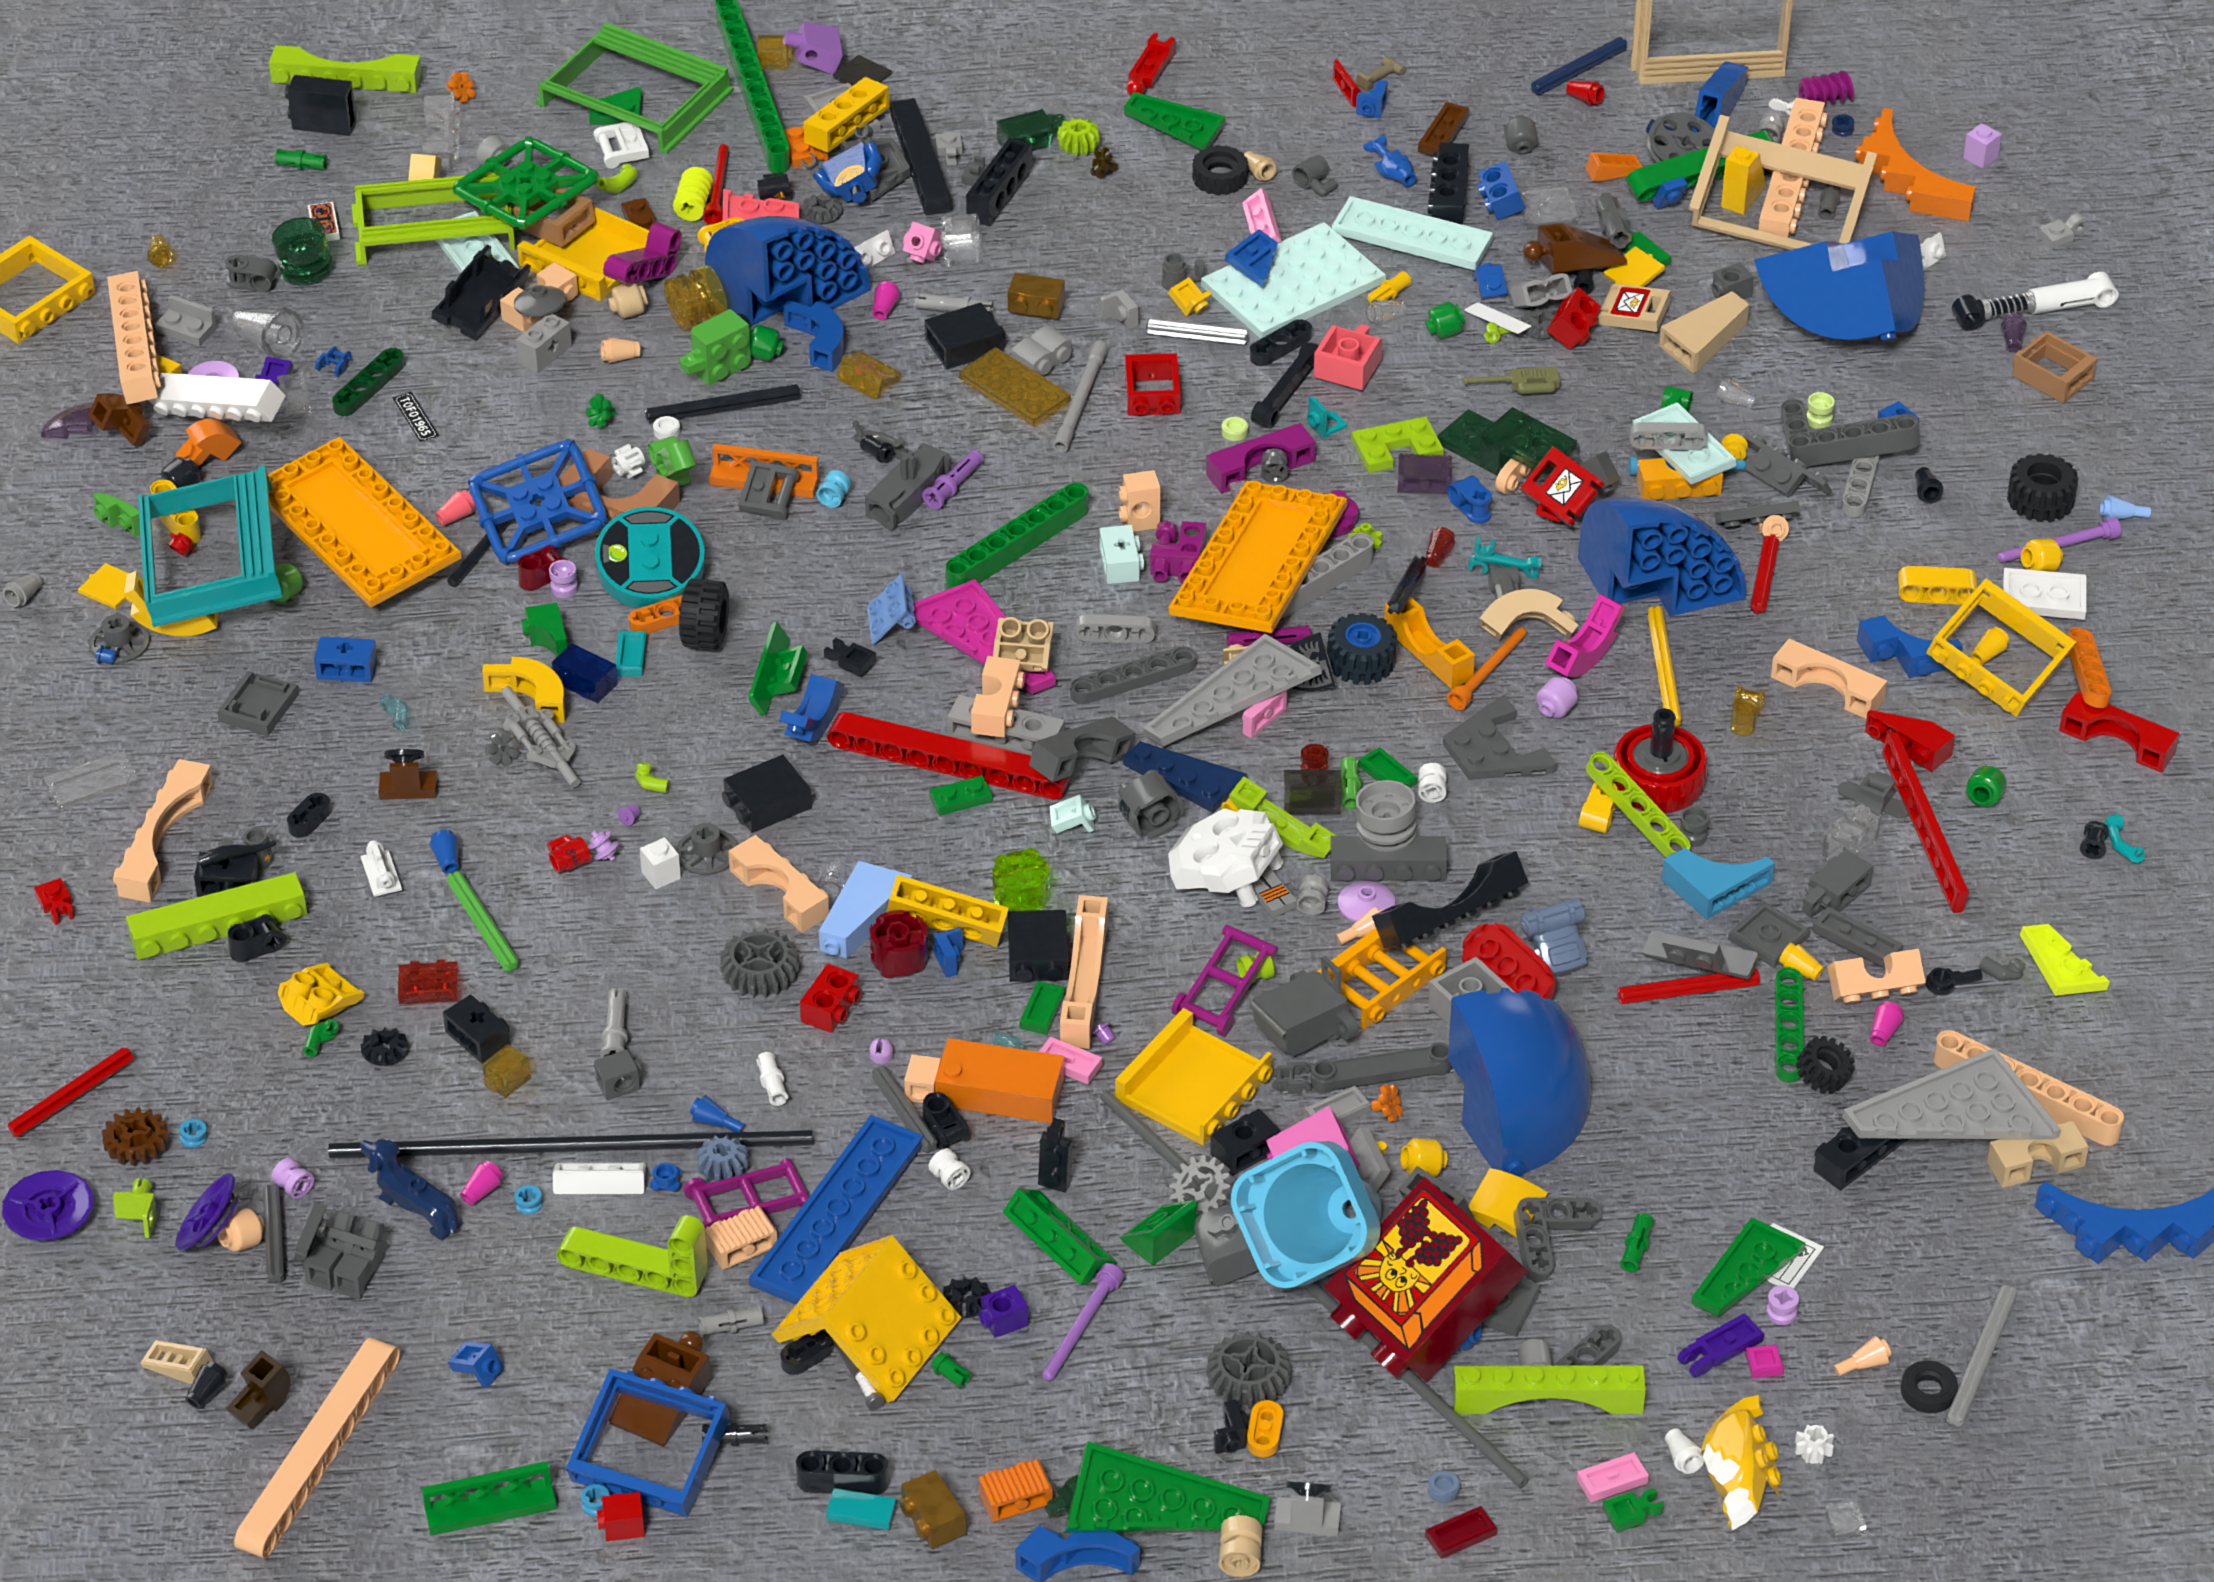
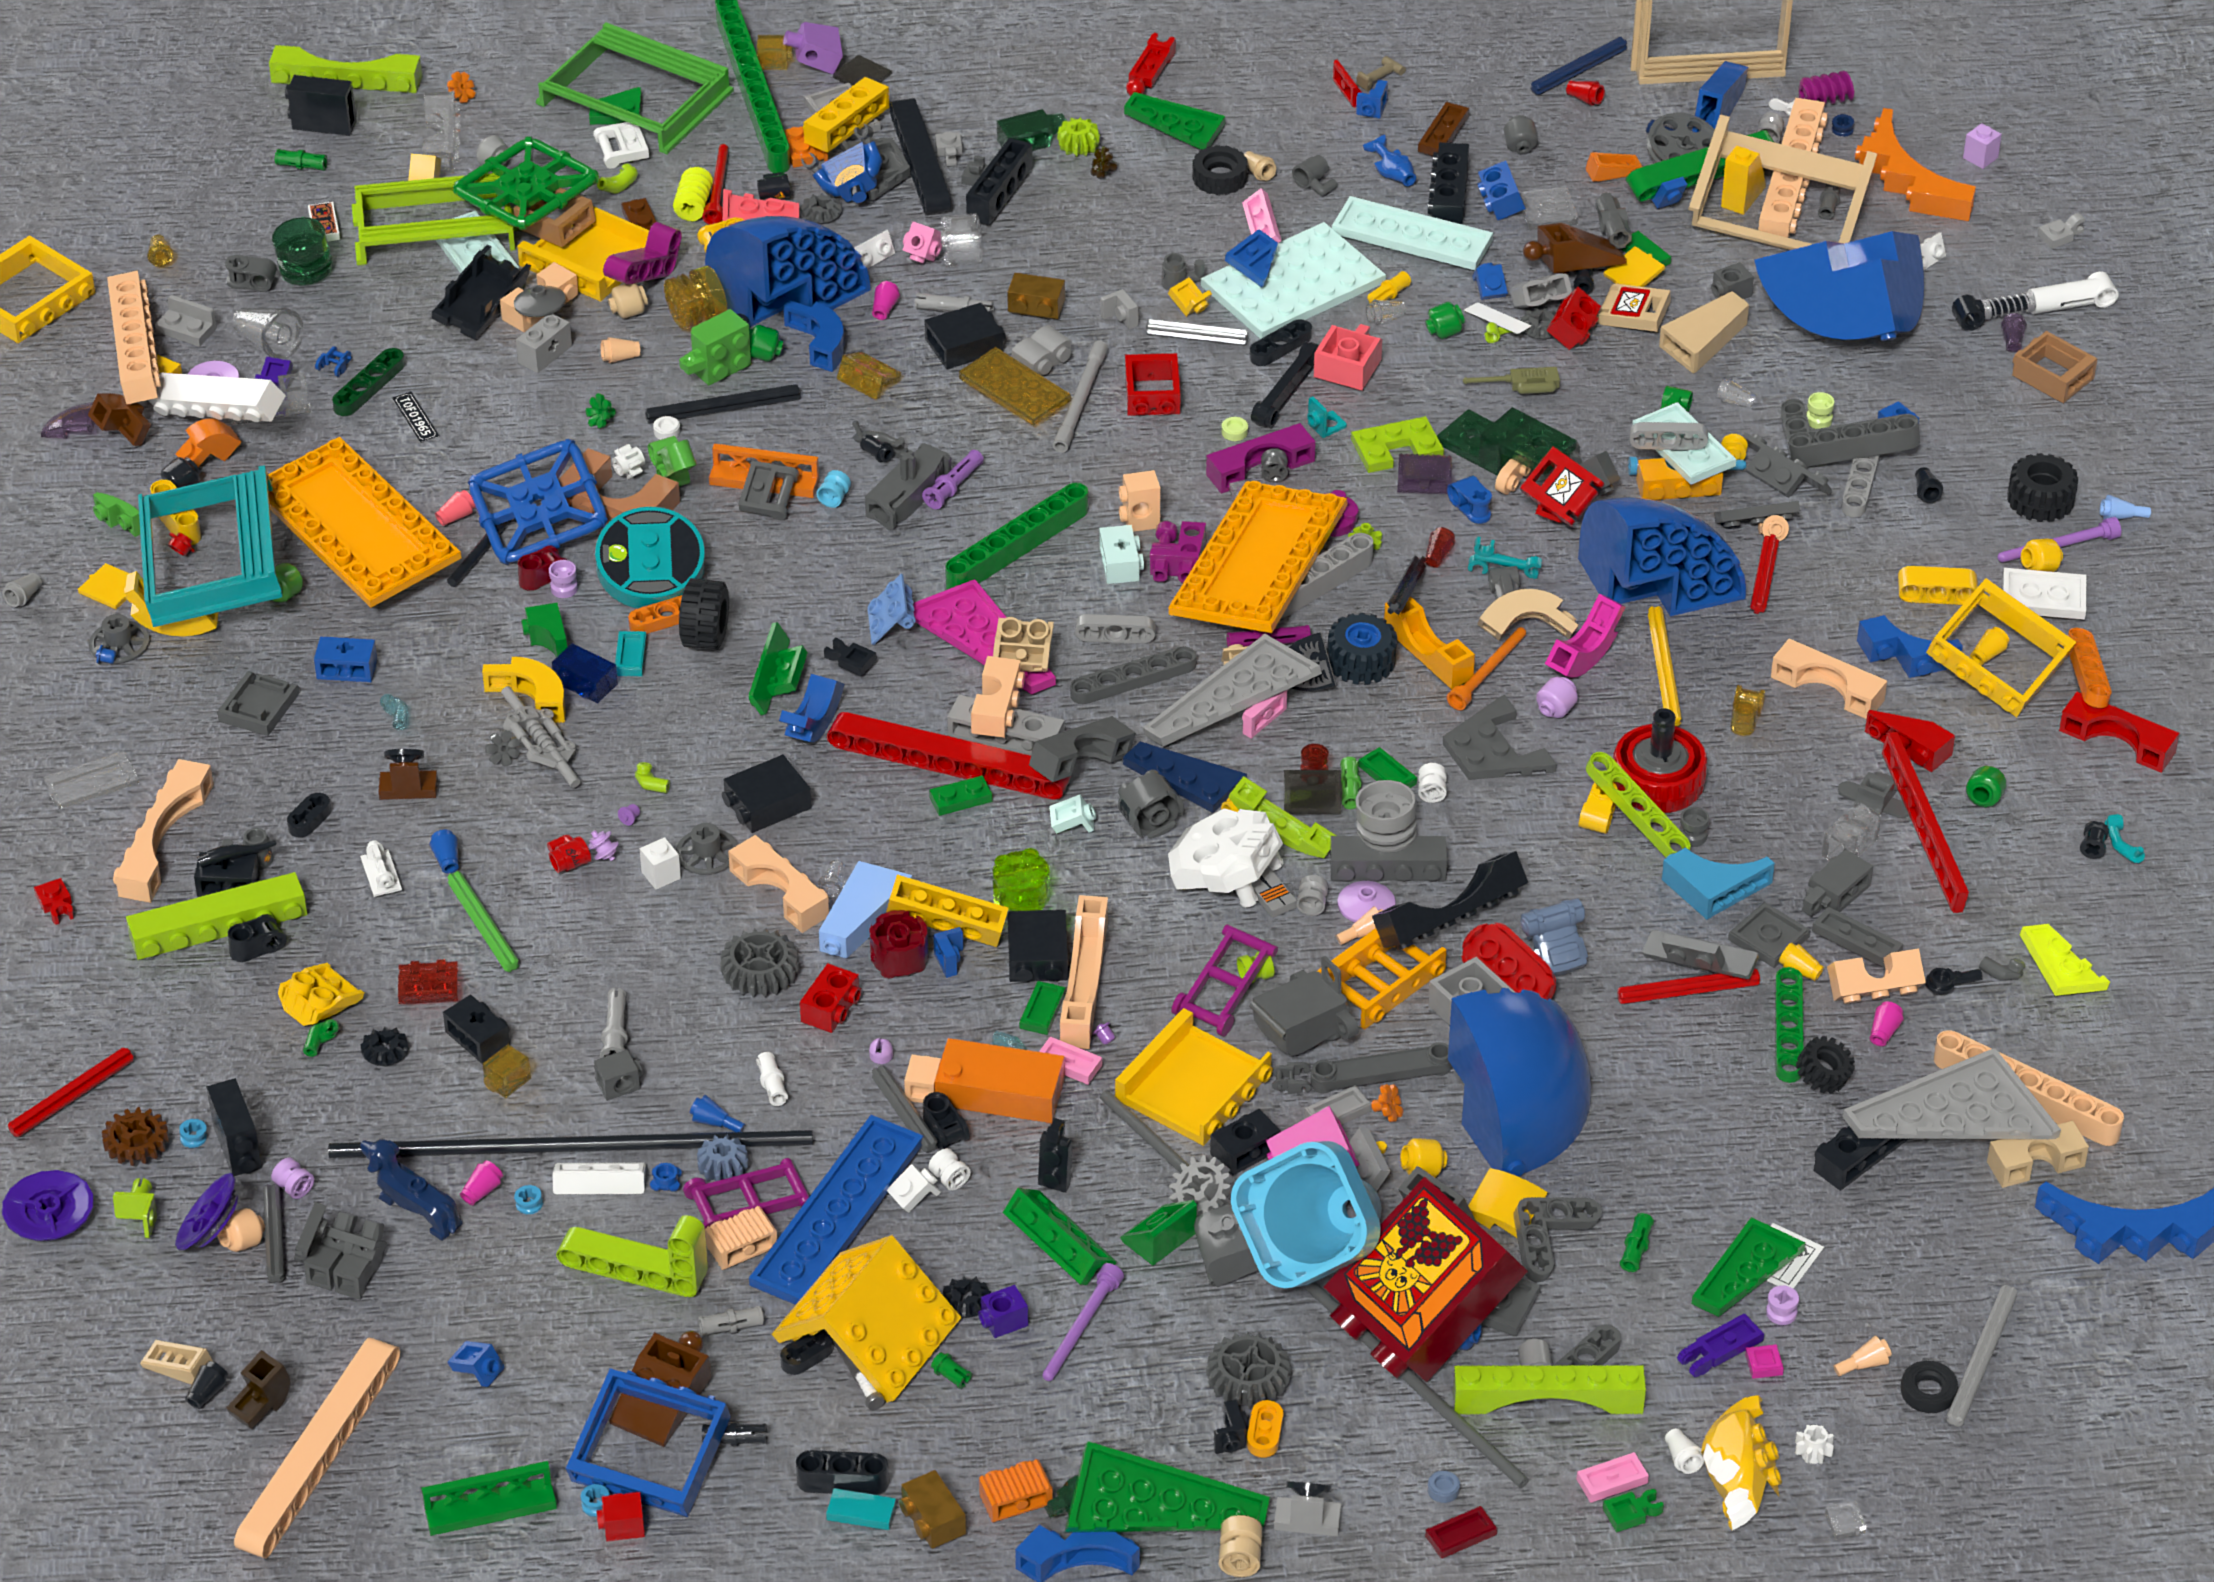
(234, 1127): none -> black brick
(913, 1187): none -> white bracket

